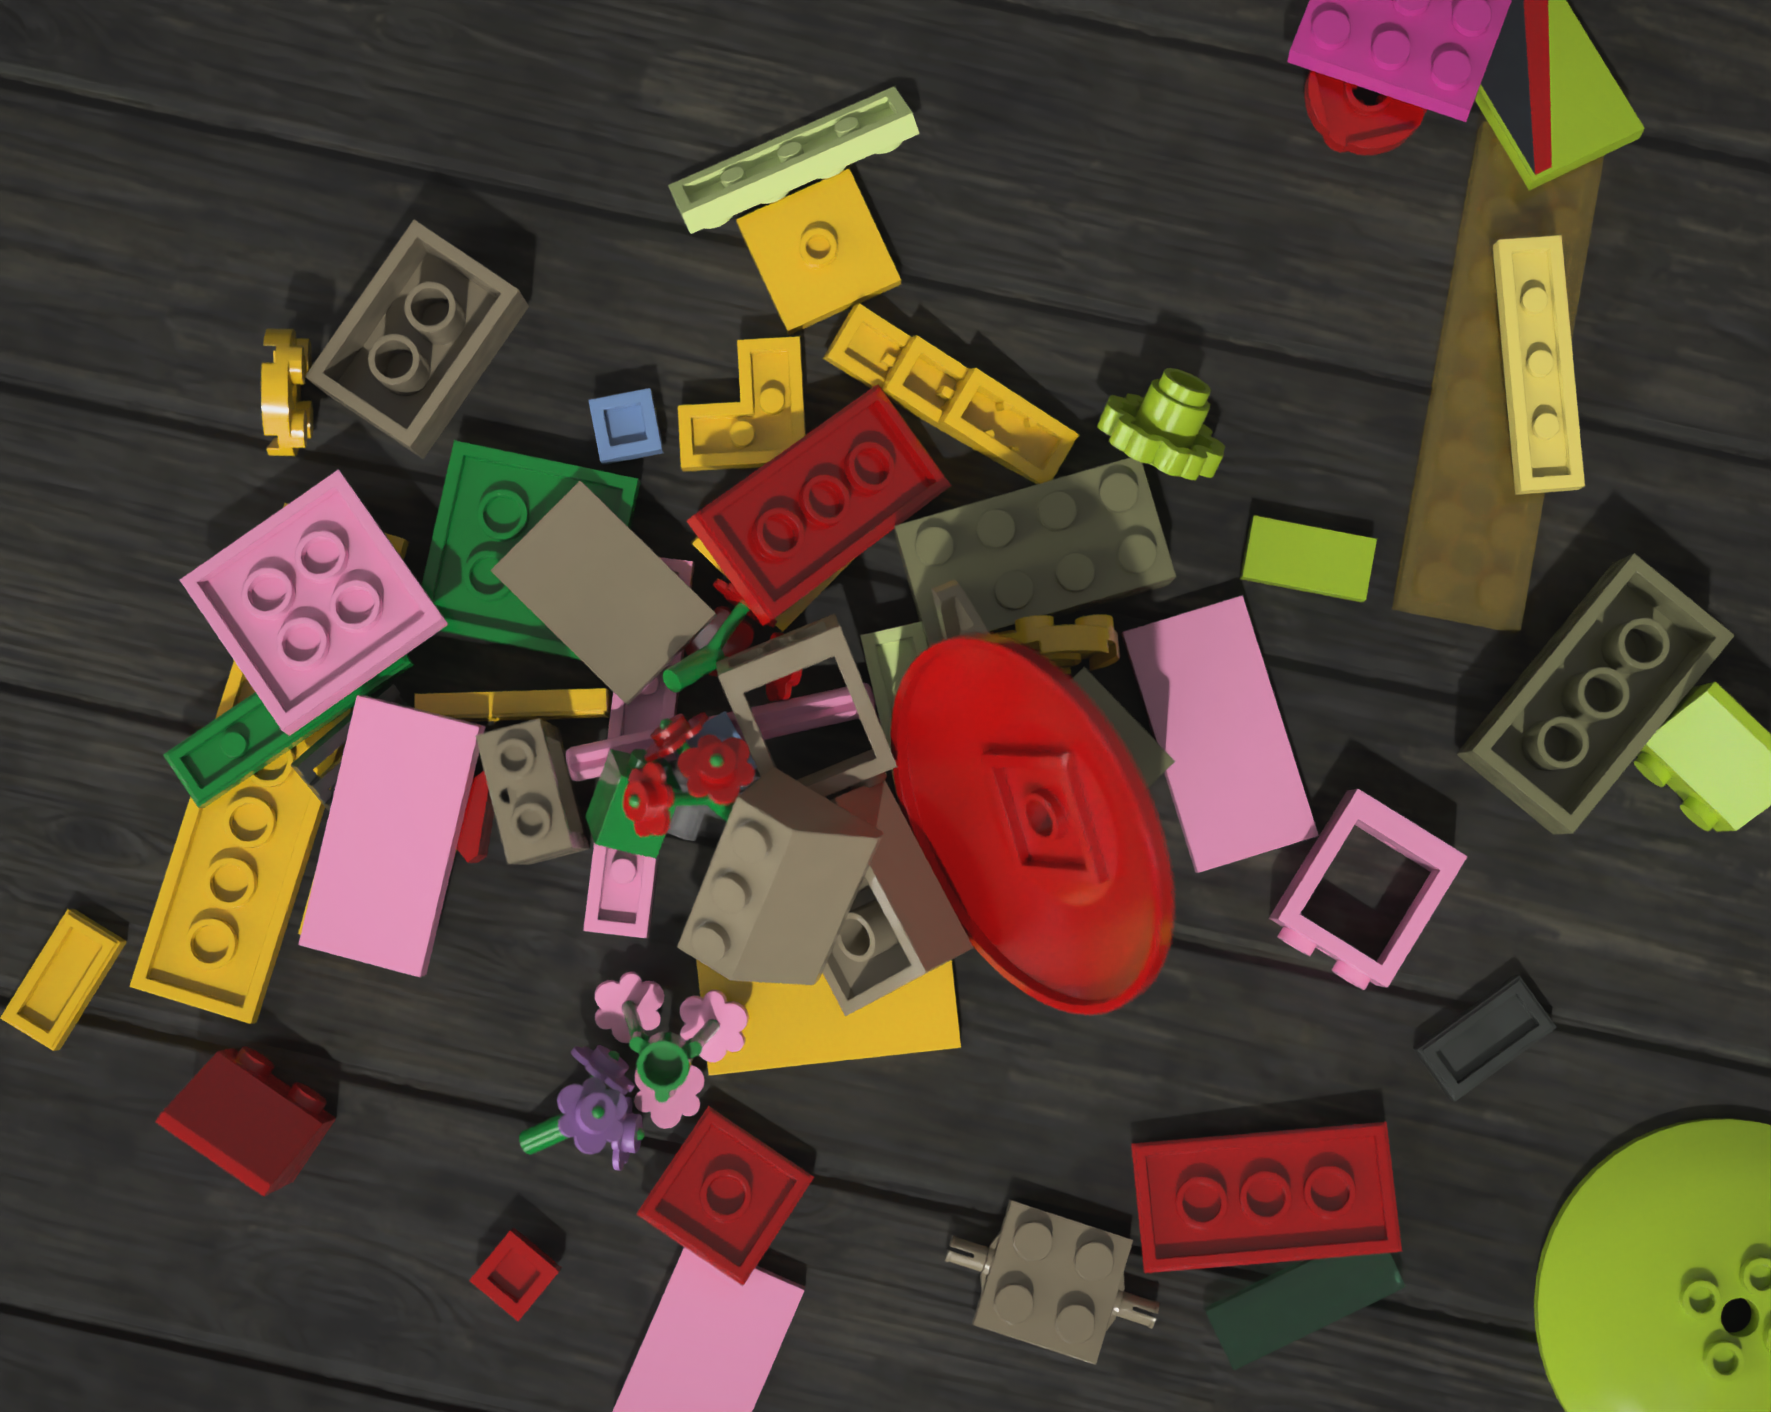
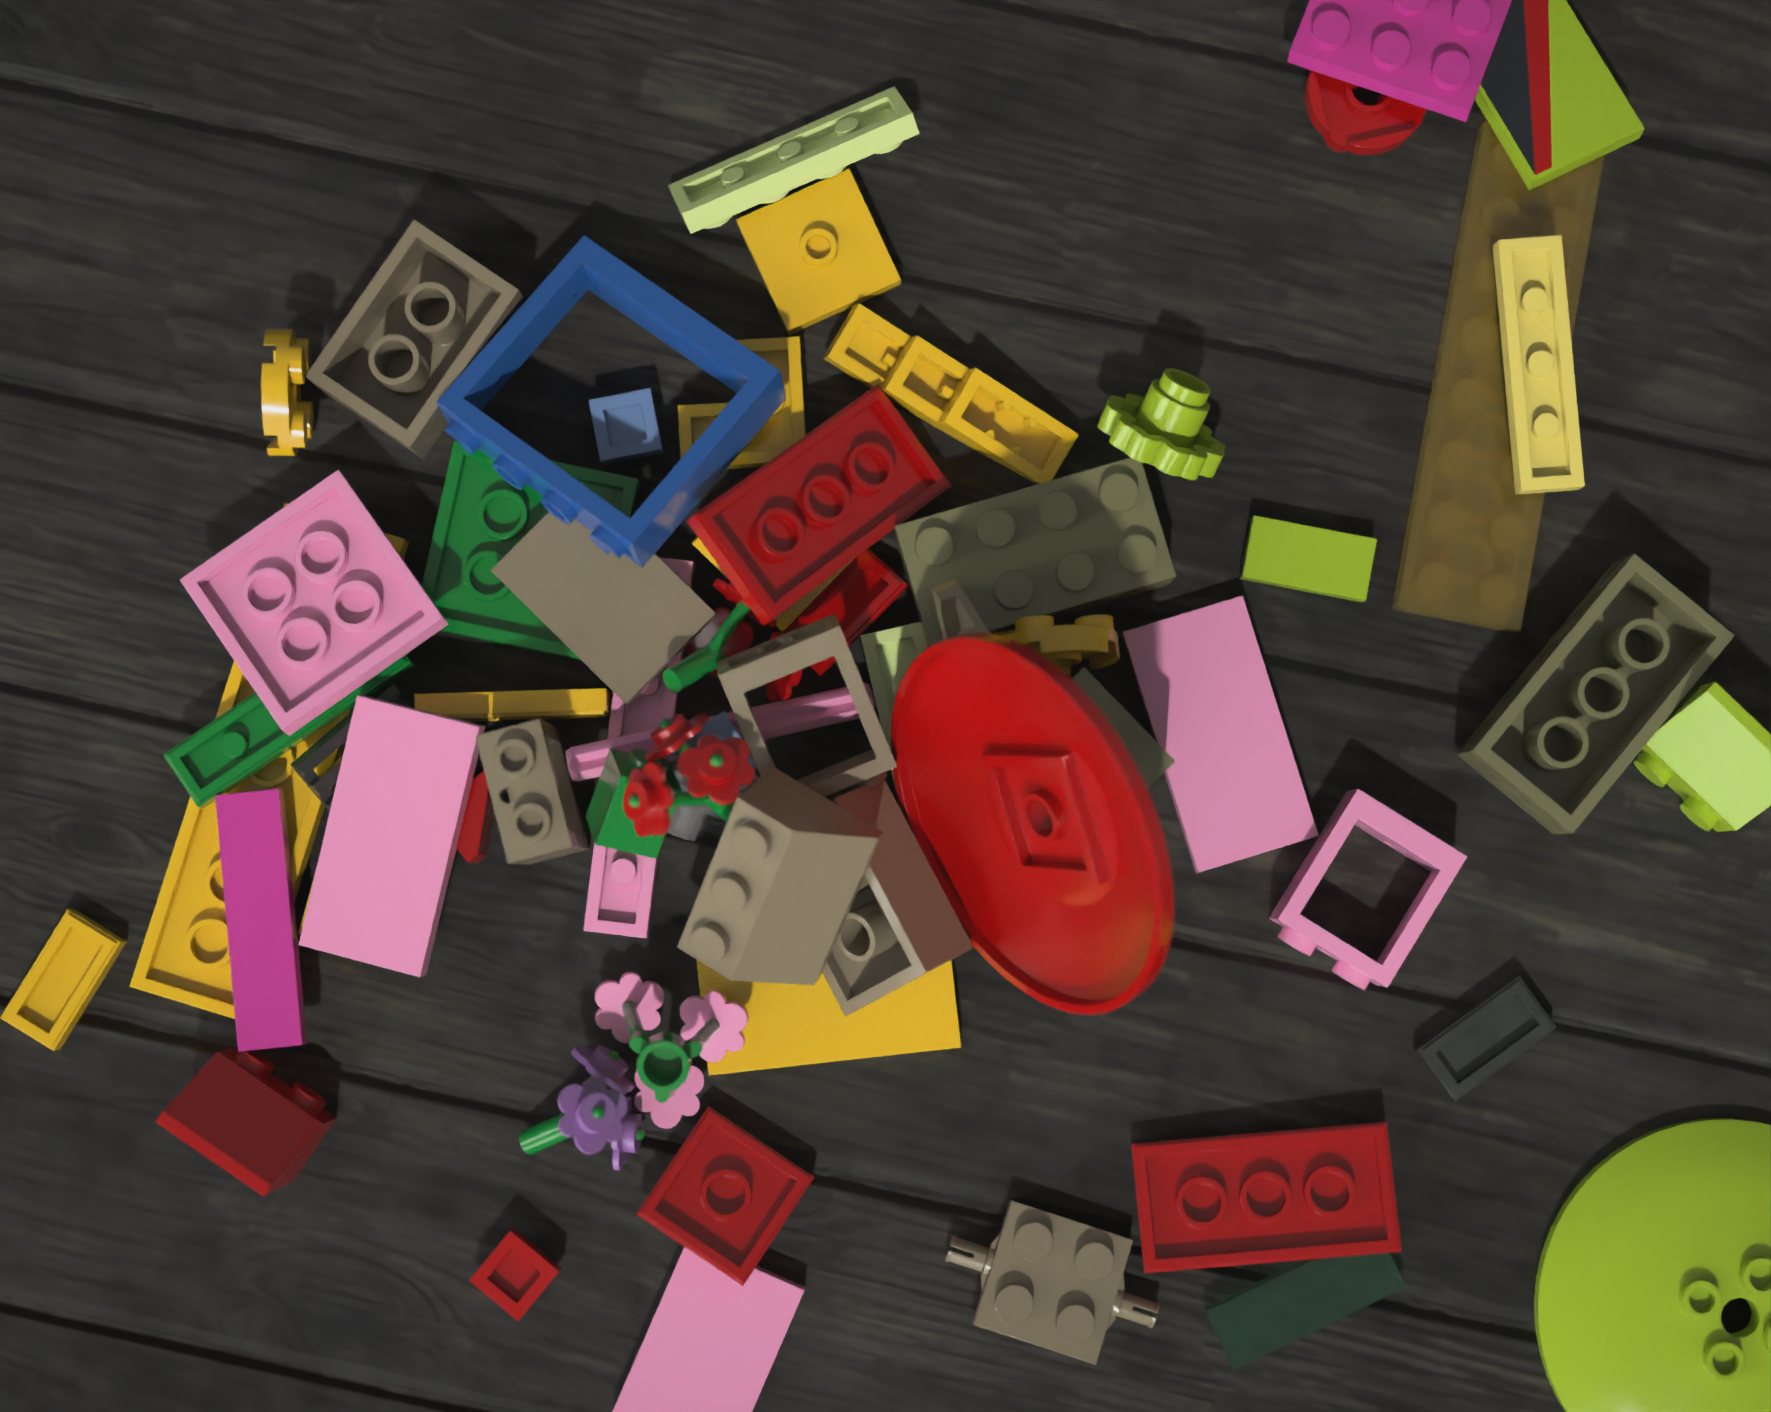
(261, 920): none -> dark pink tile
(595, 269): none -> blue window
(855, 598): none -> red tile

